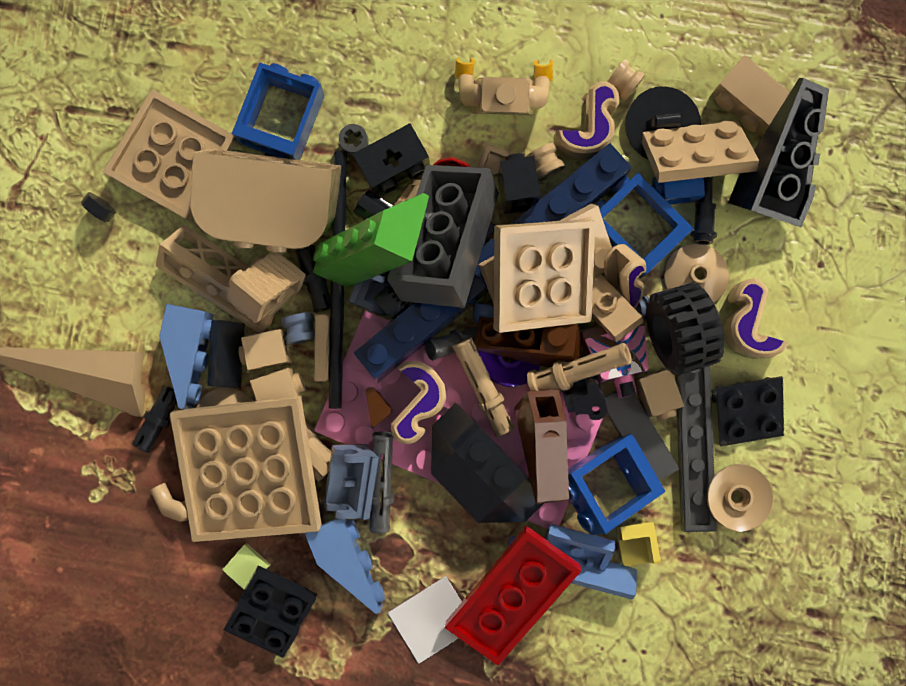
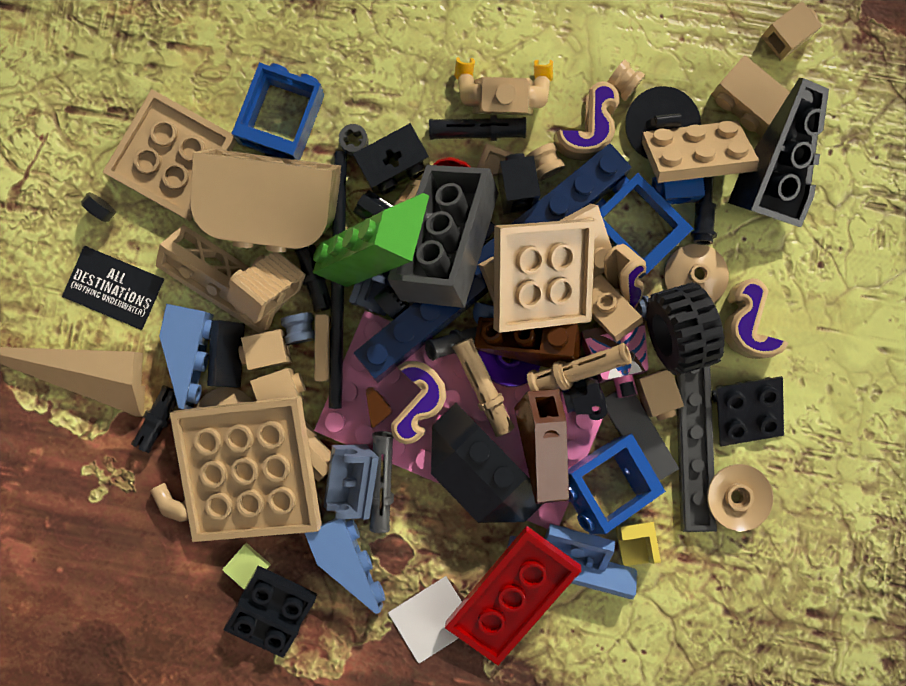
(113, 287): none -> black sticker
(477, 128): none -> black pin
(791, 30): none -> tan brick

